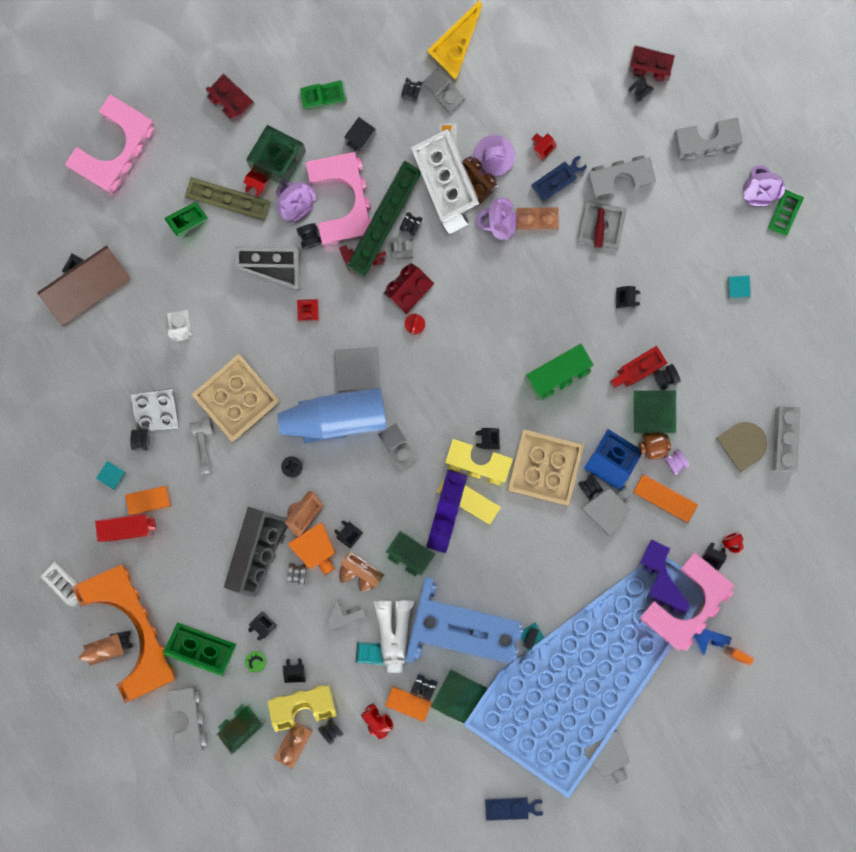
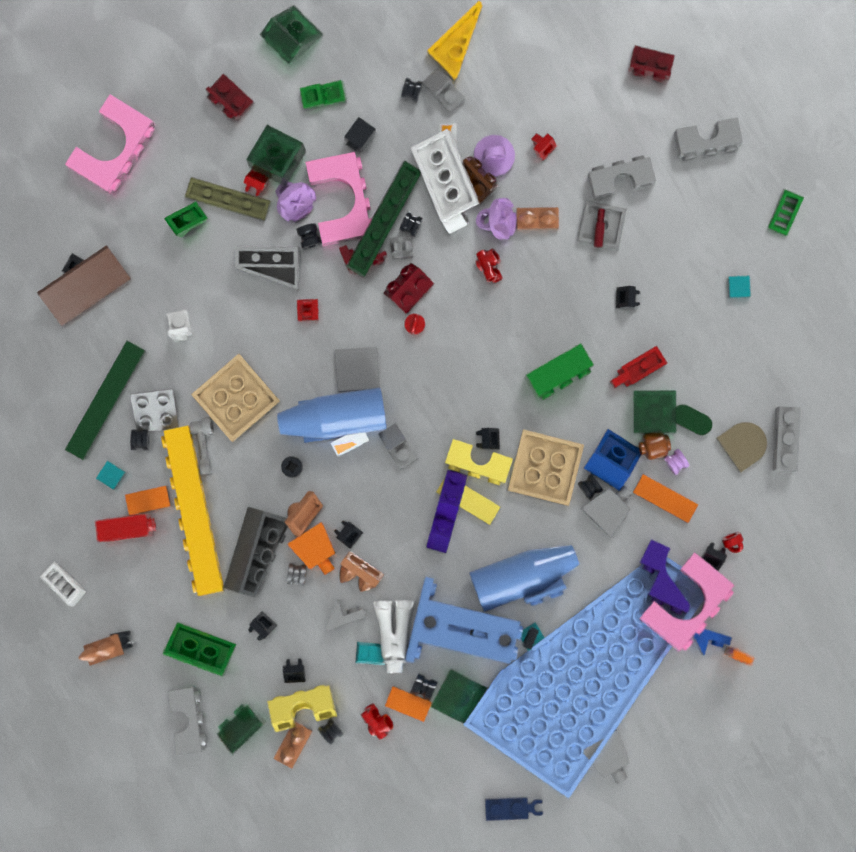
(105, 400): none -> dark green tile
(116, 590): orange arch -> none
(193, 510): none -> yellow brick
(255, 661): bright green tile -> none
(290, 34): none -> clear green slope
(348, 443): none -> white sticker
(410, 553): clear green brick -> none
(487, 262): none -> red plate
(525, 575): none -> medium blue piece
(557, 179): dark blue plate -> none
(641, 89): black wheel -> none
(666, 377): black wheel -> none
(693, 420): none -> dark green tile
(763, 187): lavender tile -> none

